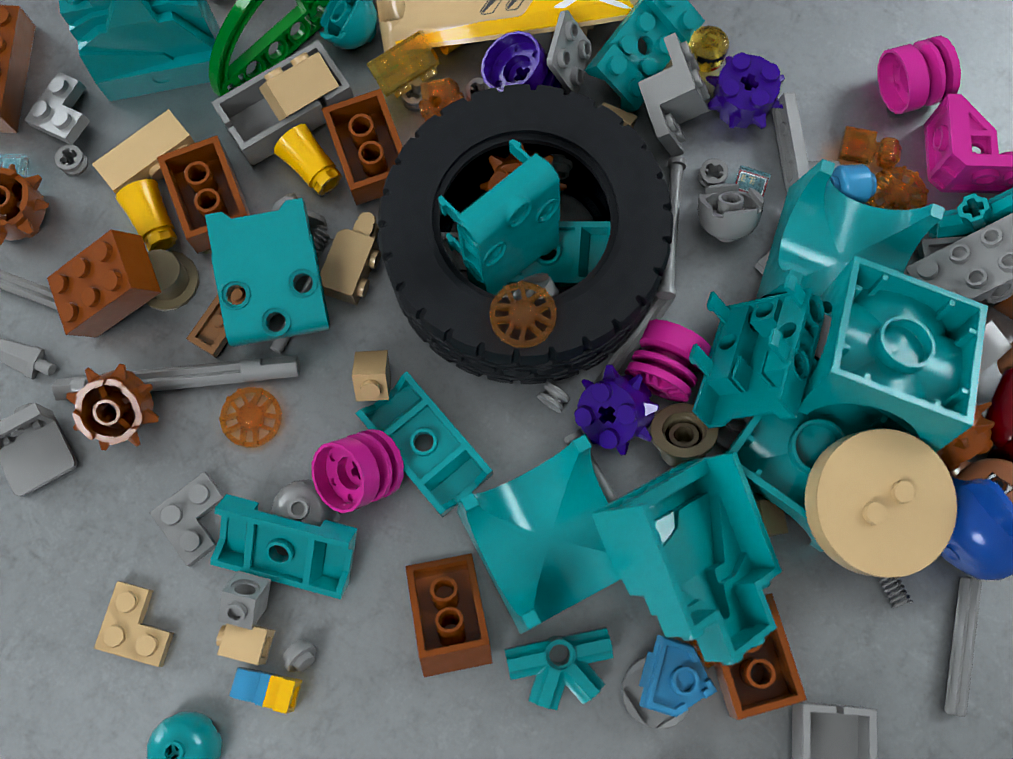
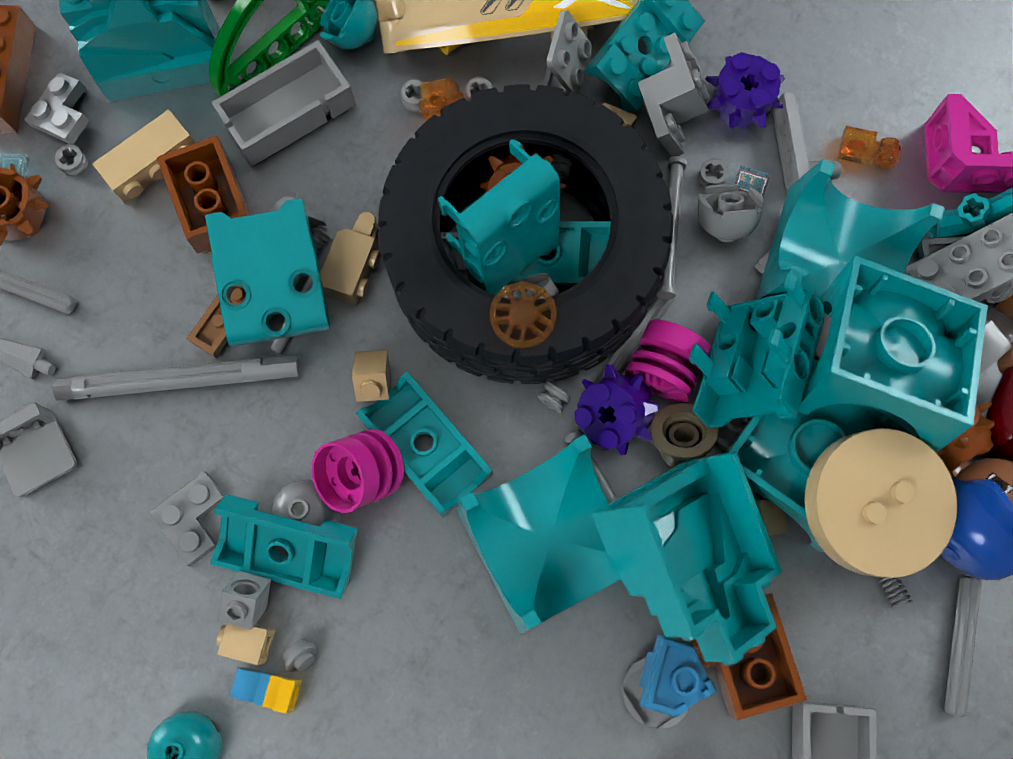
(97, 417): dark orange brick -> none
(103, 284): dark orange brick -> none
(123, 627): tan plate -> none
(148, 213): yellow plant -> none
(176, 278): dark tan piece -> none
(250, 417): clear orange wheel -> none
(298, 85): tan brick -> none
(308, 159): yellow plant -> none
(364, 142): dark orange brick -> none
(404, 64): clear yellow brick -> none
(448, 615): dark orange slope -> none
(516, 60): dark purple wheel -> none
(572, 671): teal piece -> none
(709, 47): clear yellow head -> none
(855, 182): dark azure head -> none
(899, 193): clear orange wheel -> none
(918, 74): dark pink wheel -> none

